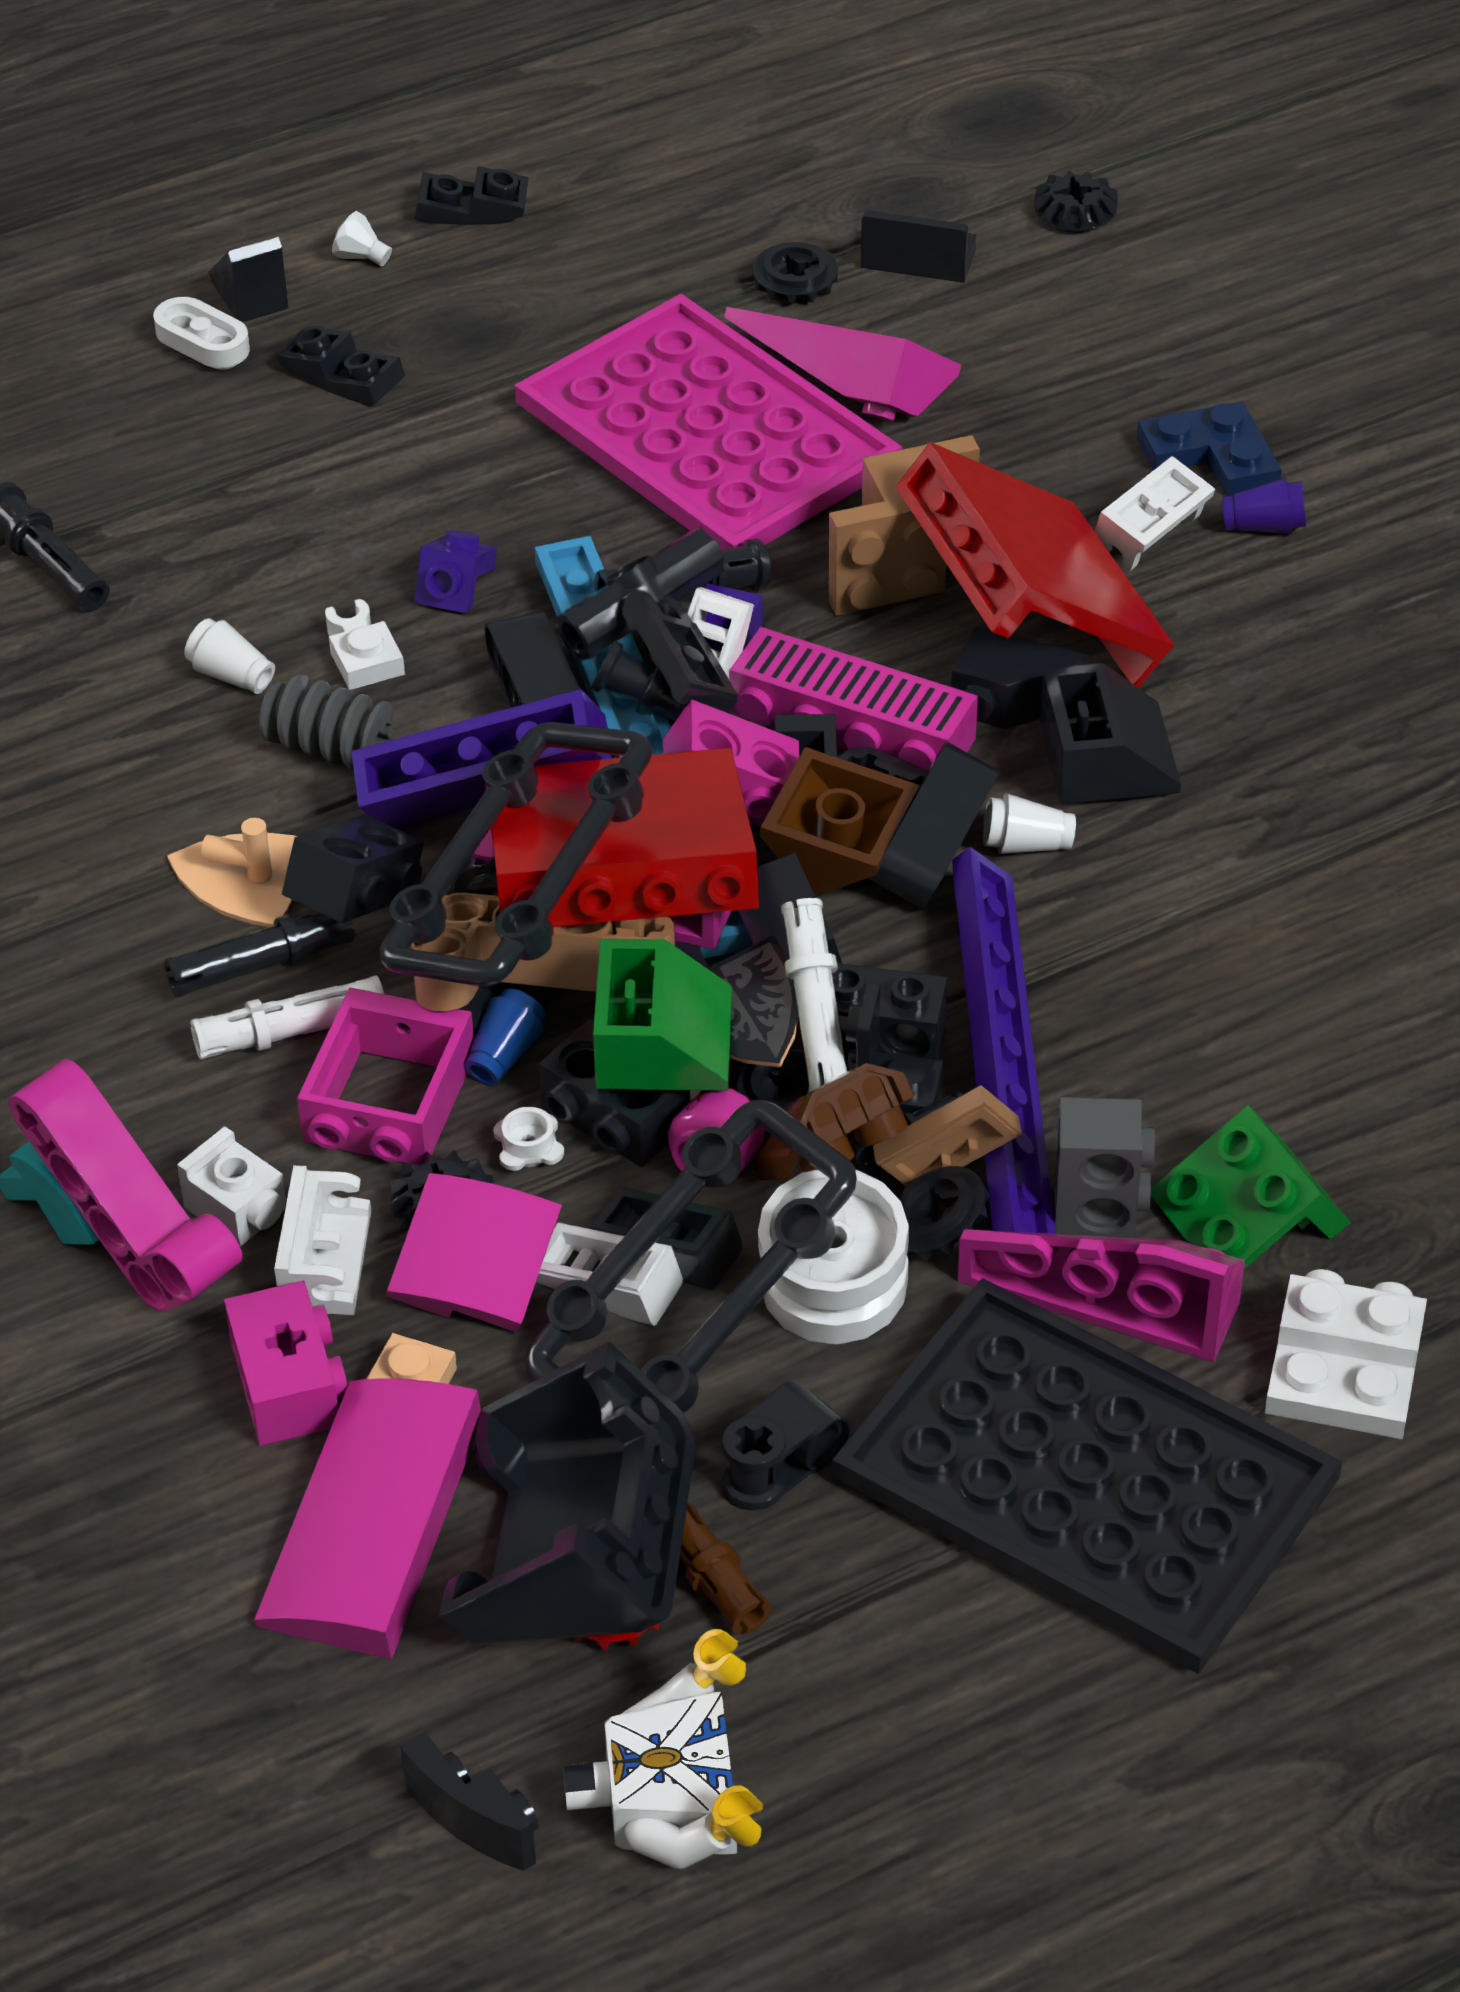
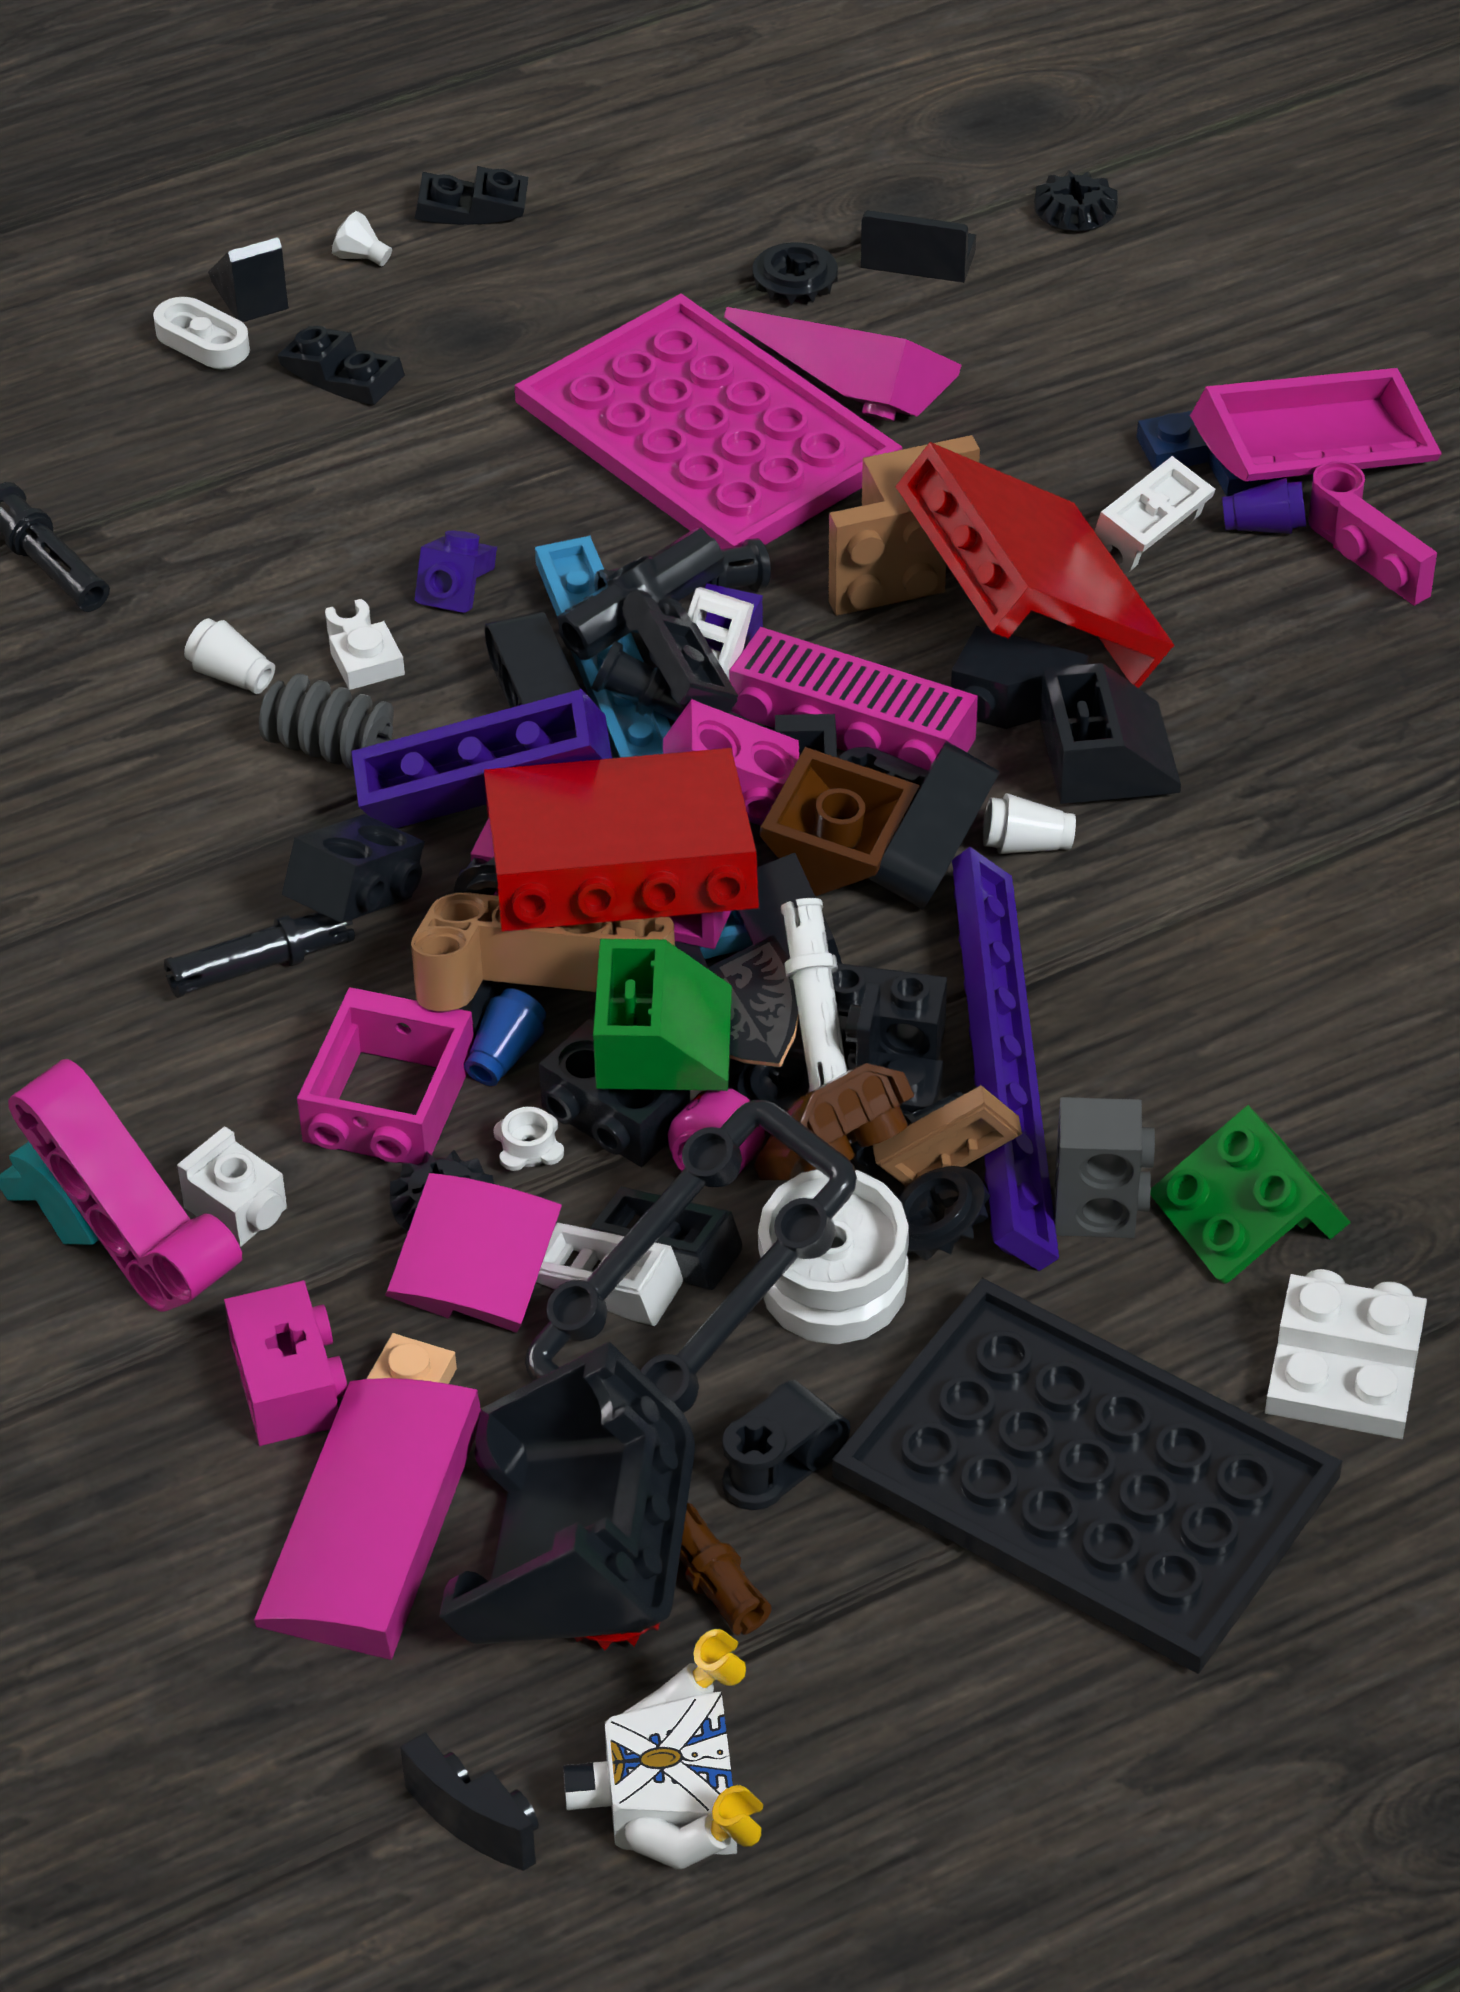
(238, 873): light nougat shield -> none
(272, 1021): white pin -> none
(324, 1238): white hinge -> none
(523, 925): black bar -> none
(1129, 1285): dark pink wedge -> none
(1306, 421): none -> dark pink slope
(1367, 534): none -> dark pink plate

